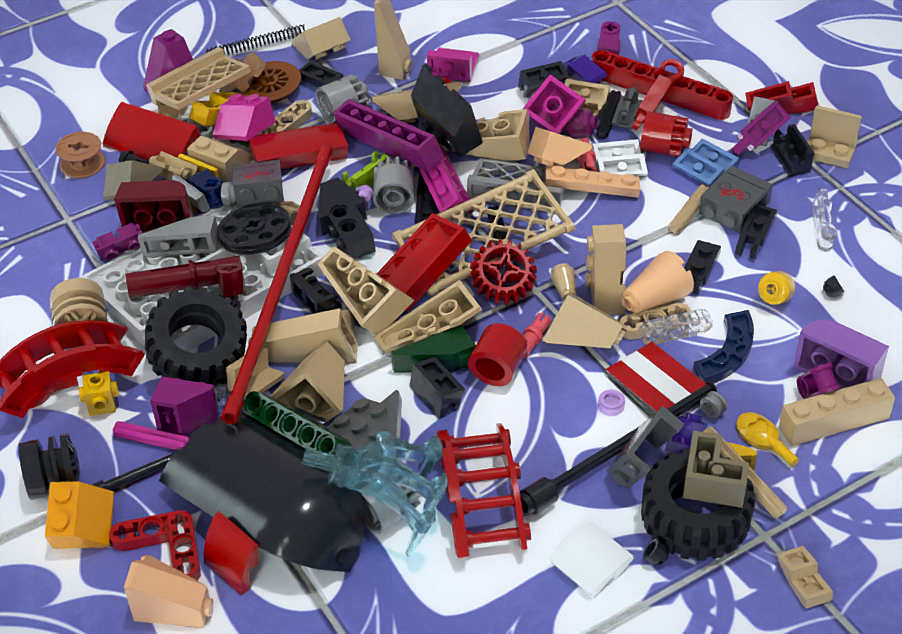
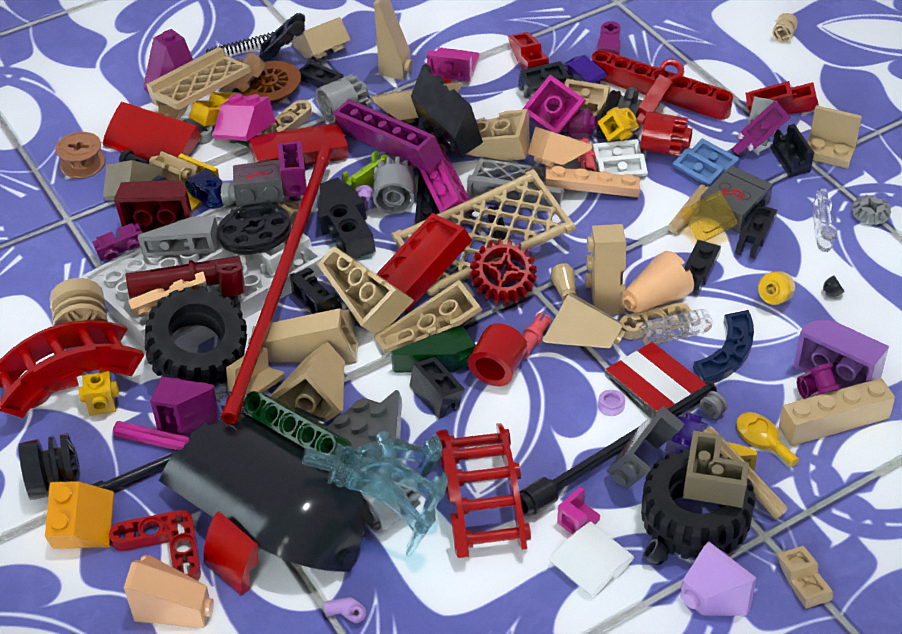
(143, 304): none -> light nougat wing
(196, 197): light grey tile -> none
(219, 156): tan slope -> none
(283, 35): none -> black hinge
(292, 178): none -> magenta torso
(346, 607): none -> lavender arm
(527, 50): none -> red slope
(574, 512): none -> dark pink panel
(618, 124): none -> yellow brick
(709, 217): none -> clear yellow piece
(718, 585): none -> lavender slope
(784, 27): none -> tan wheel
(865, 214): none -> light grey gear

